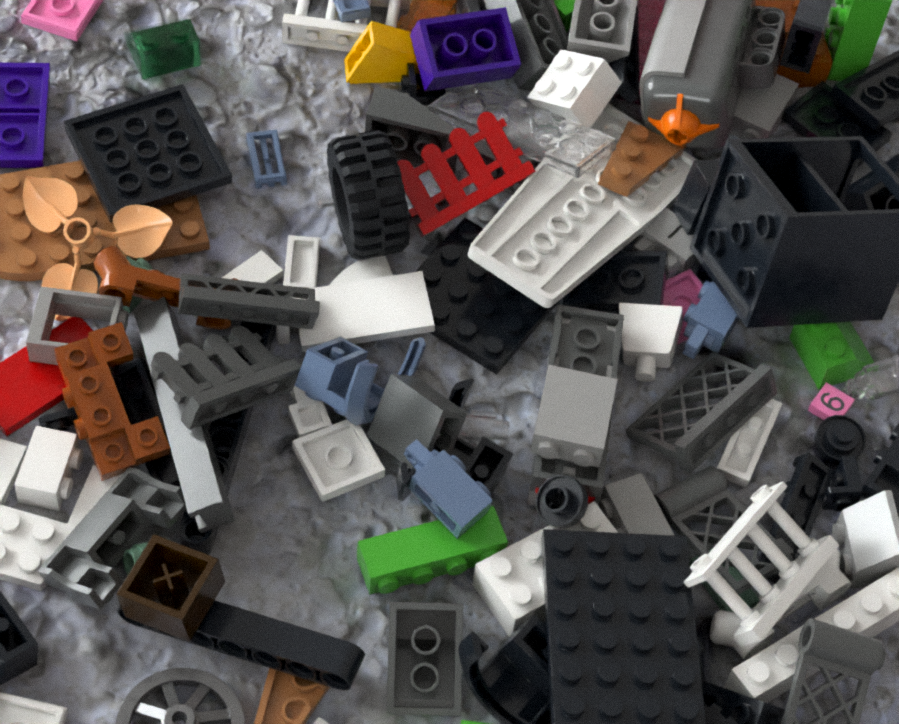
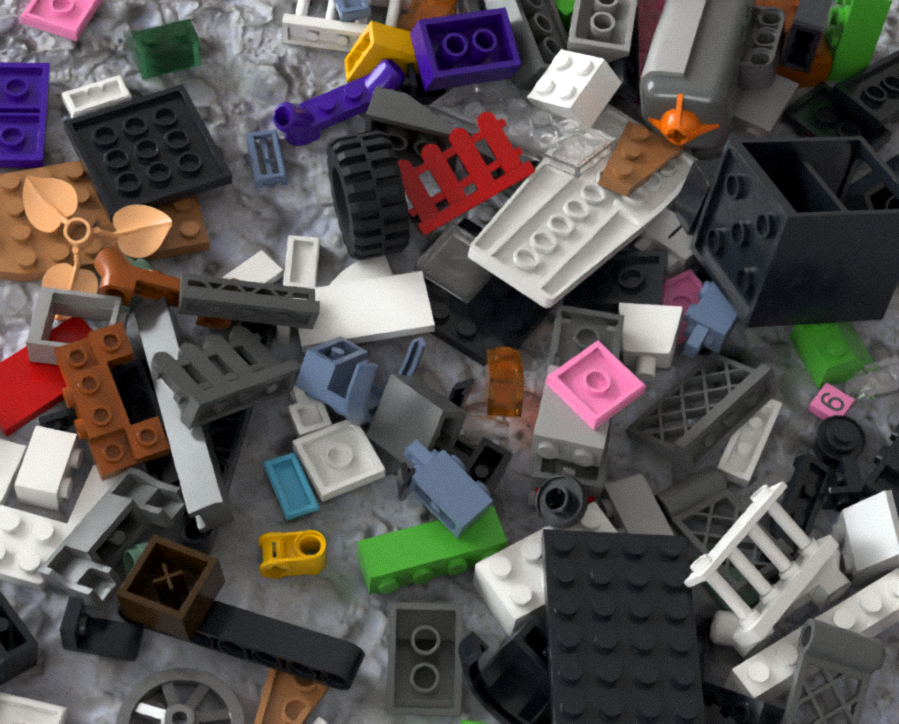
(96, 96): none -> white plate
(98, 635): none -> black bracket
(290, 553): none -> yellow piece
(291, 486): none -> medium azure tile
(304, 121): none -> dark purple plate
(450, 267): none -> clear tile
(503, 382): none -> clear orange brick
(595, 384): none -> bright pink tile

